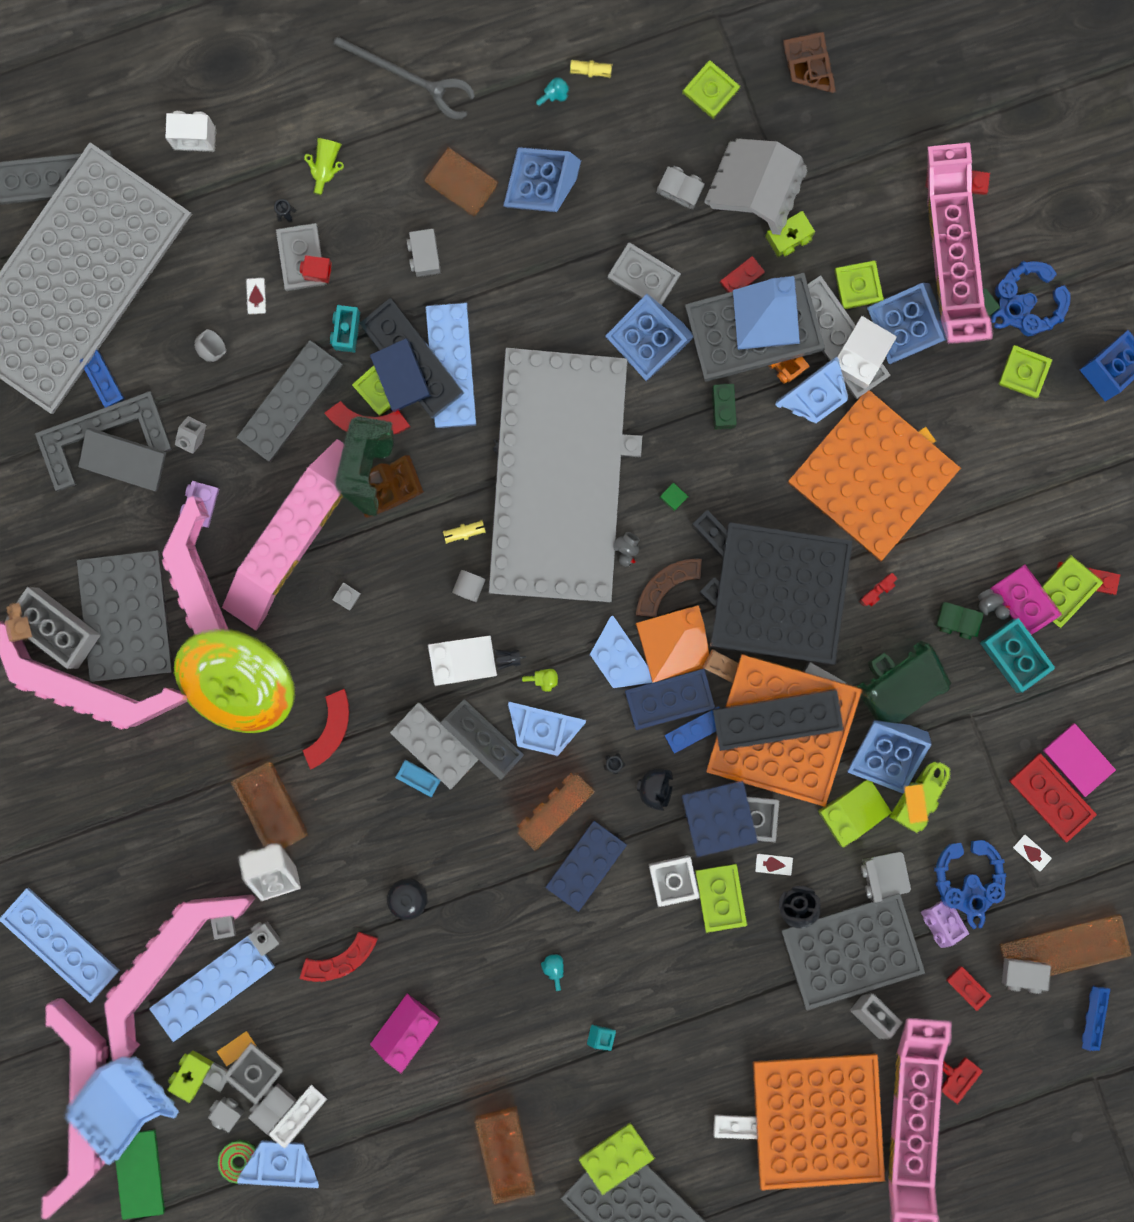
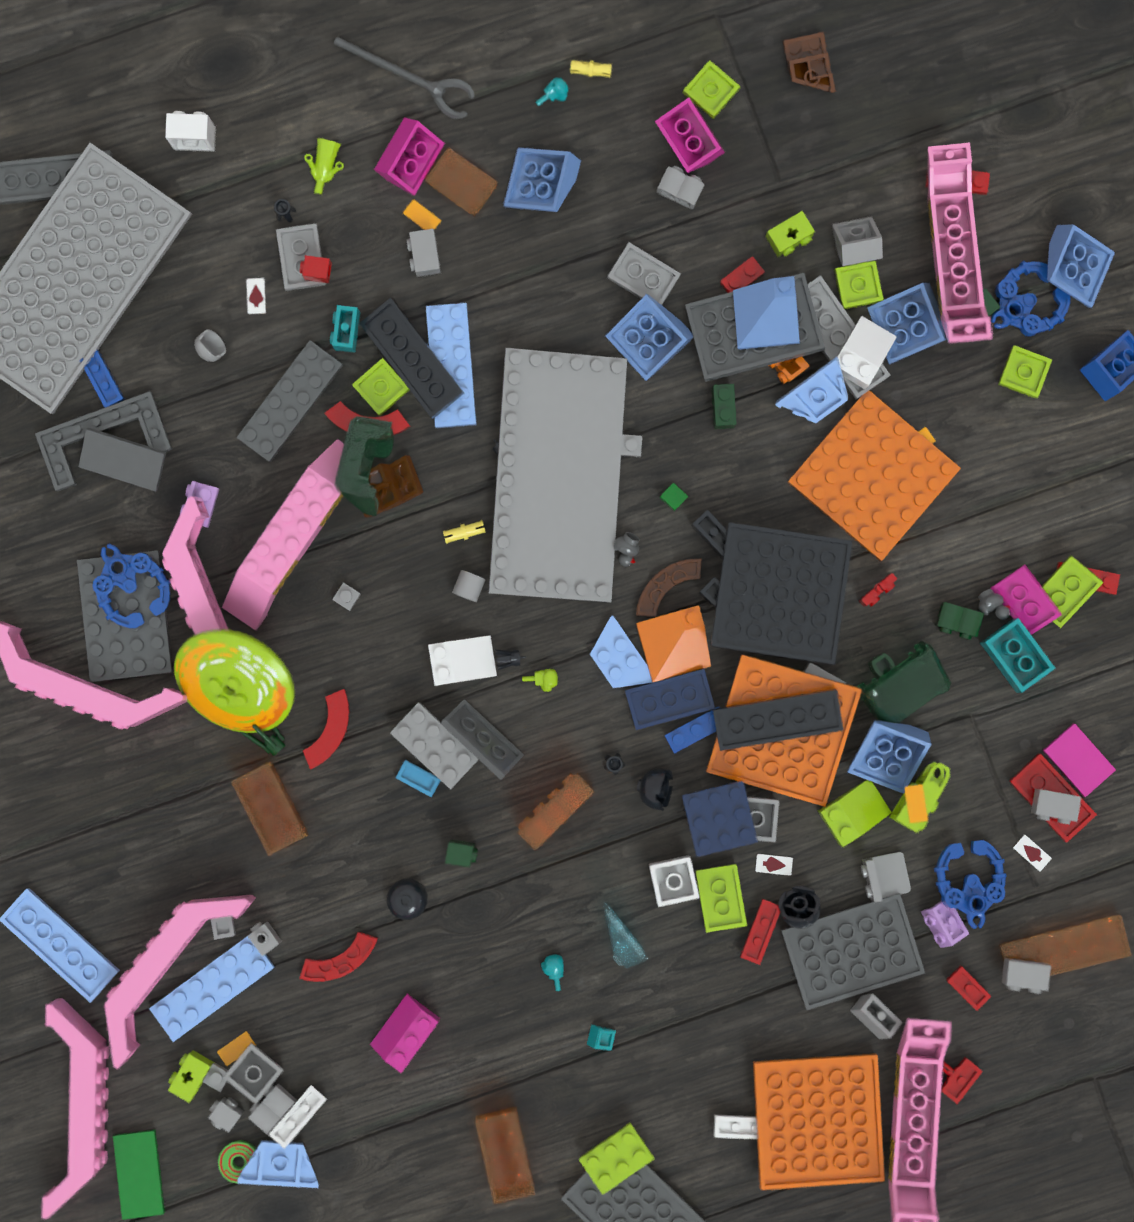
(17, 627): medium nougat plate -> none
(56, 628): light grey brick -> none
(116, 1106): light blue hinge -> none
(127, 581): none -> blue piece
(190, 434): light grey brick -> none
(269, 872): white brick -> none
(272, 744): none -> dark green plant
(400, 375): dark blue tile -> none
(409, 155): none -> dark pink slope
(421, 216): none -> light orange sticker
(461, 853): none -> dark green brick
(543, 729): light blue wing -> none
(586, 866): dark blue plate -> none
(624, 944): none -> clear light blue slope
(689, 136): none -> dark pink slope
(721, 665): medium nougat plate -> none
(758, 180): light grey hinge -> none
(760, 932): none -> red plate
(857, 241): none -> light grey slope
(1056, 805): none -> light grey brick
(1077, 263): none -> medium blue slope
(1095, 1018): blue plate -> none

